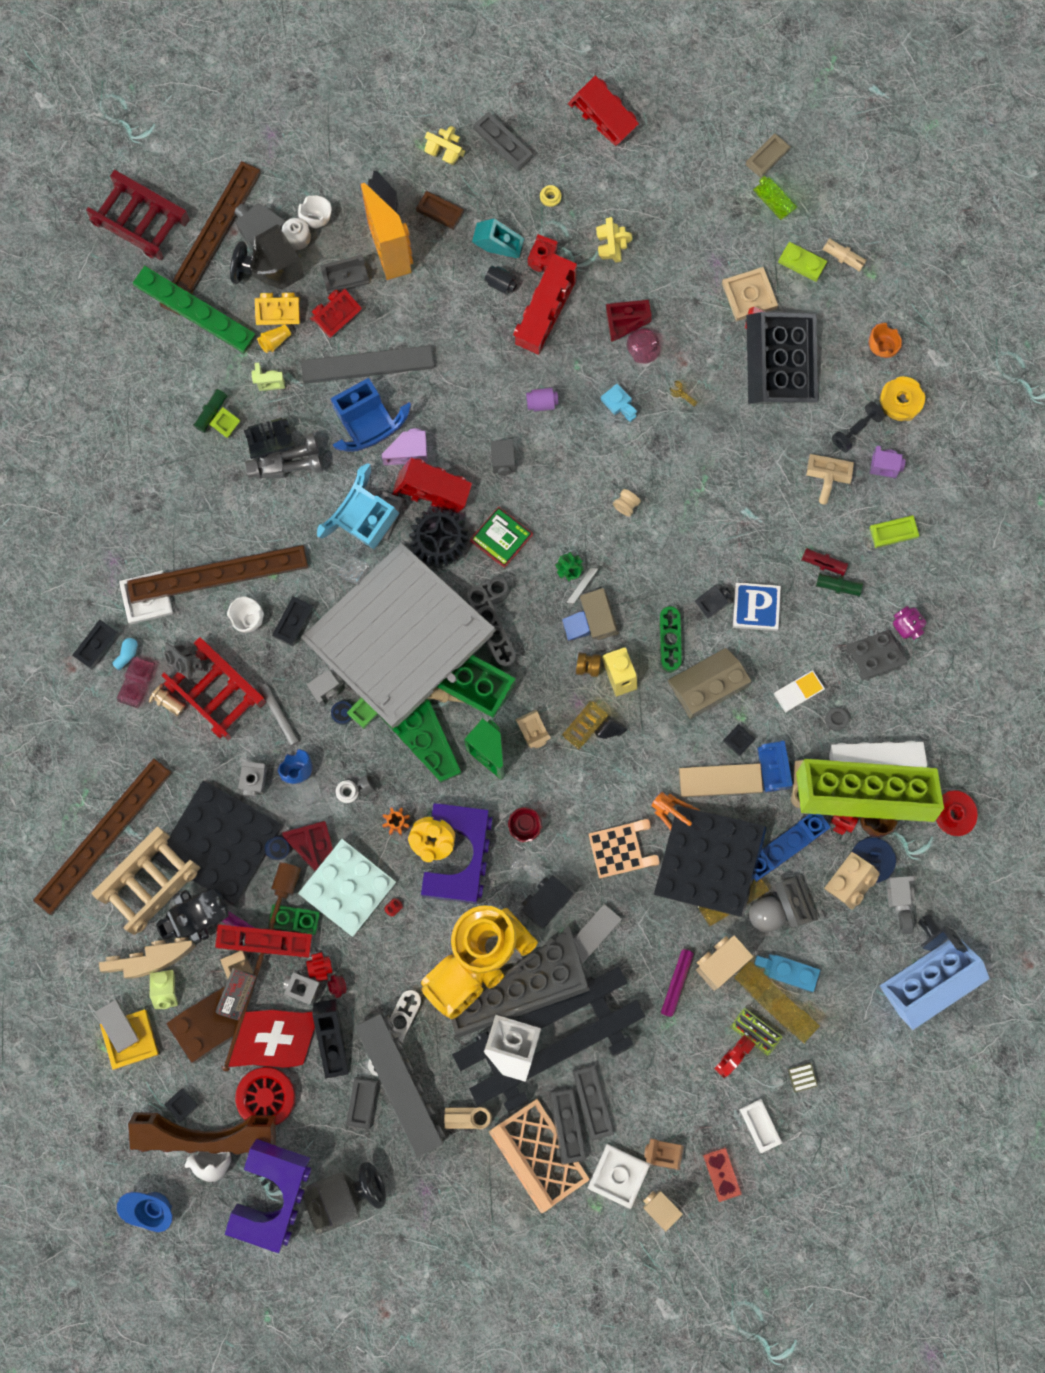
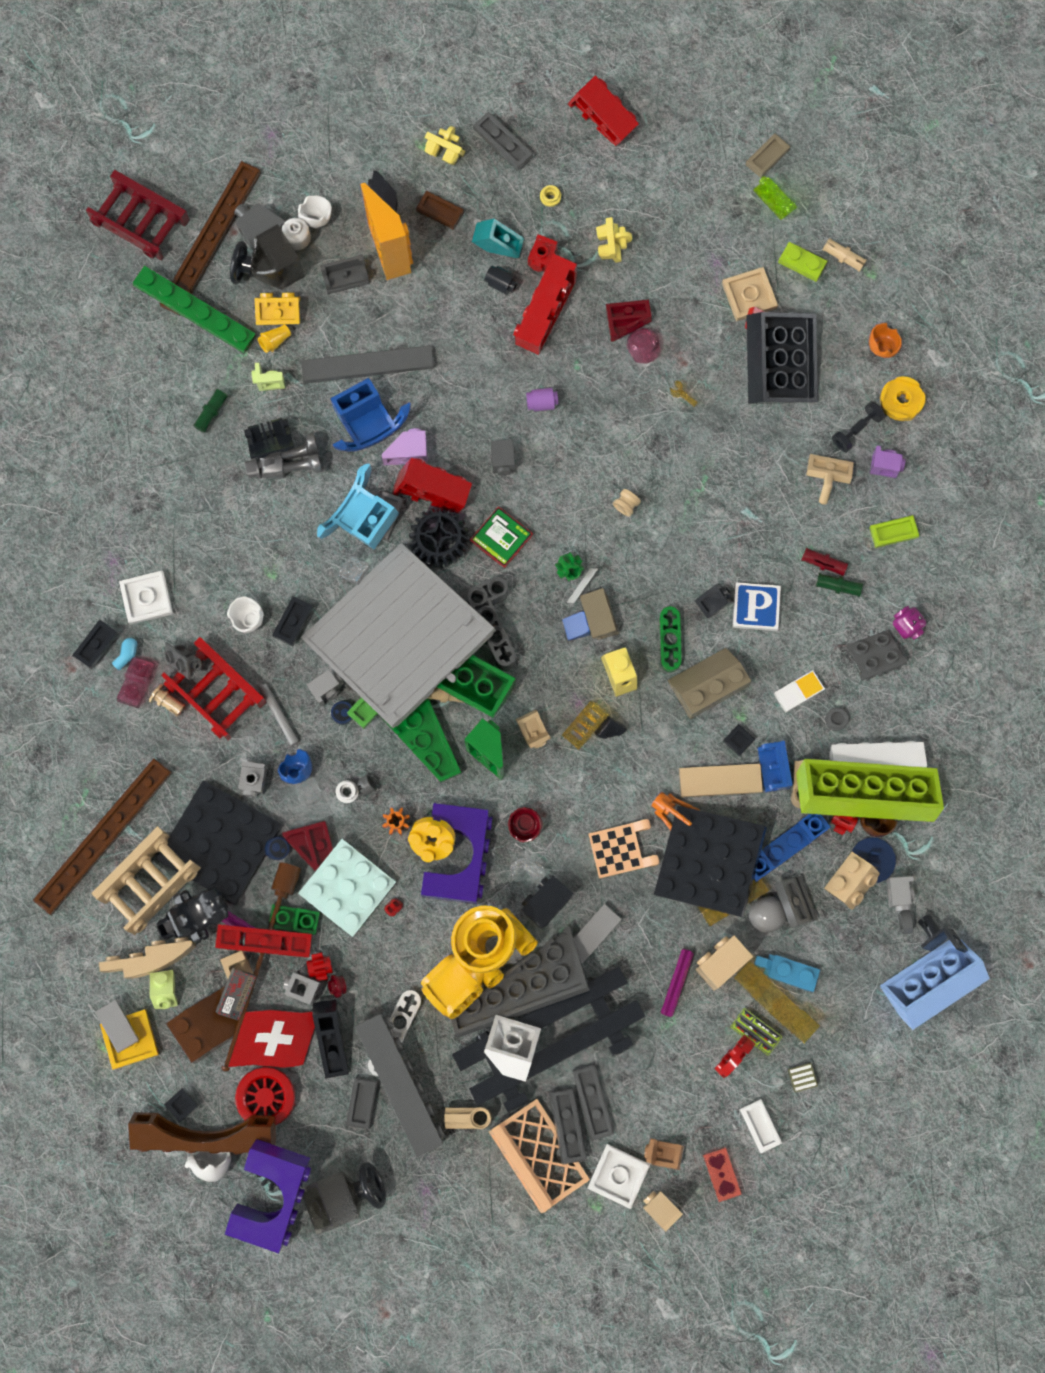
(145, 1210): blue piece -> none
(217, 574): reddish brown tile -> none
(224, 422): lime plate -> none
(335, 312): red bracket -> none
(593, 665): pearl gold wheel -> none
(619, 401): medium azure plate -> none
(964, 813): red dish -> none

